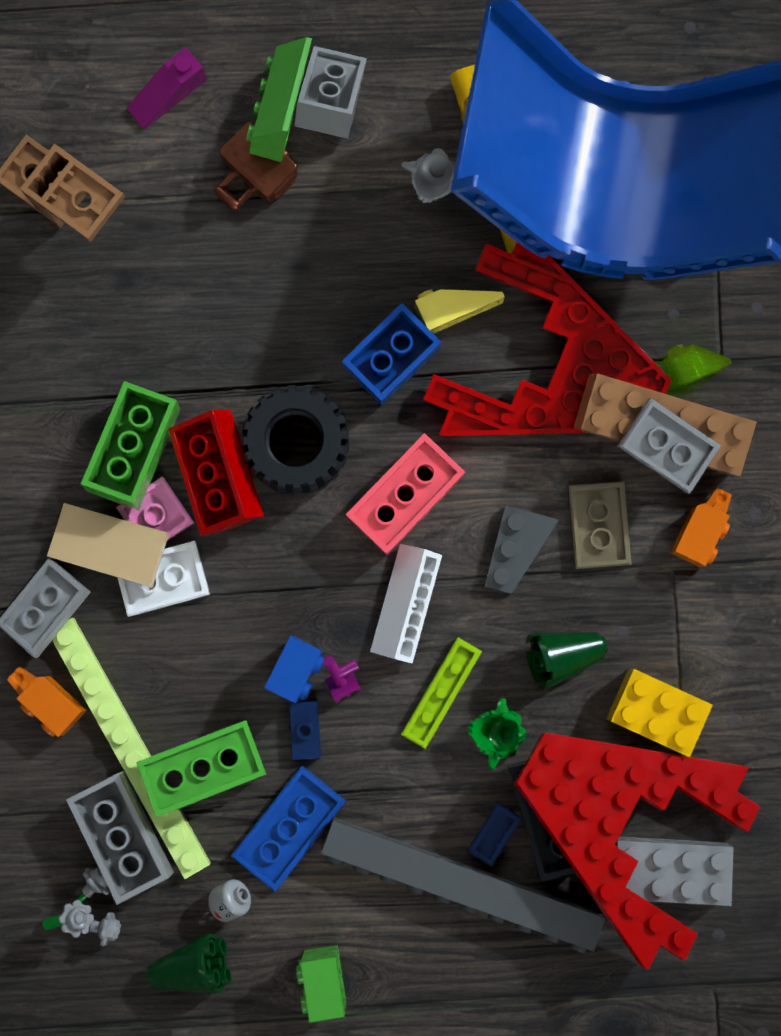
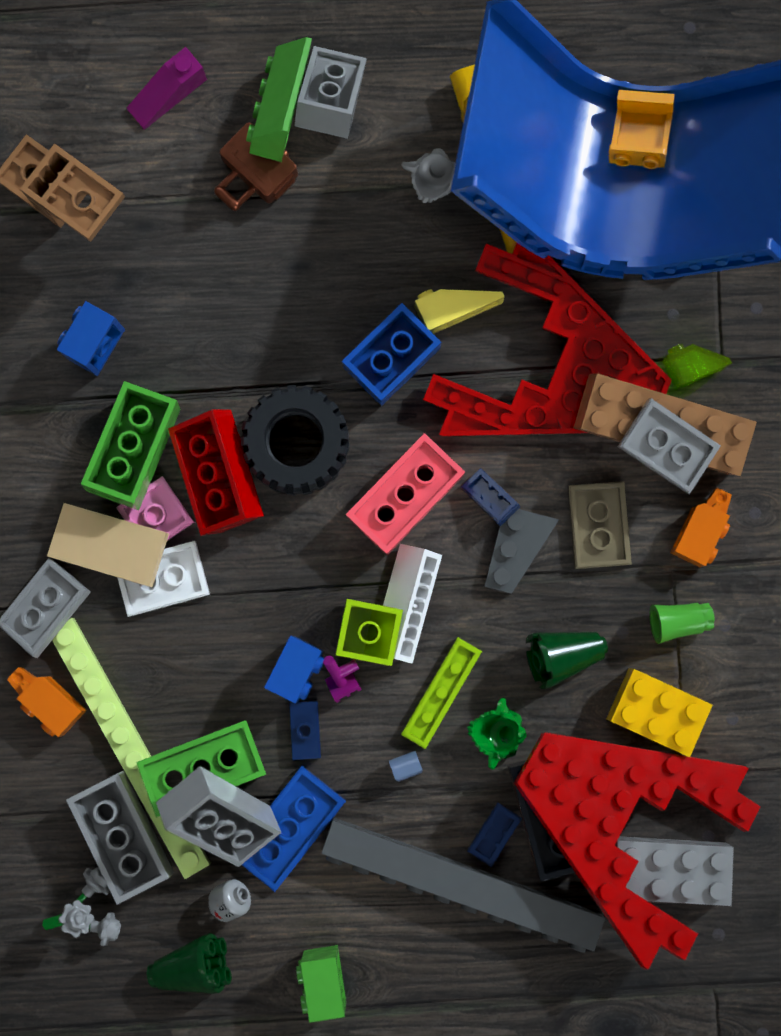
(90, 338): none -> blue brick
(218, 817): none -> light grey brick
(369, 632): none -> lime slope
(405, 766): none -> sand blue brick
(490, 497): none -> dark blue plate
(641, 129): none -> light orange panel
(680, 620): none -> bright green plant

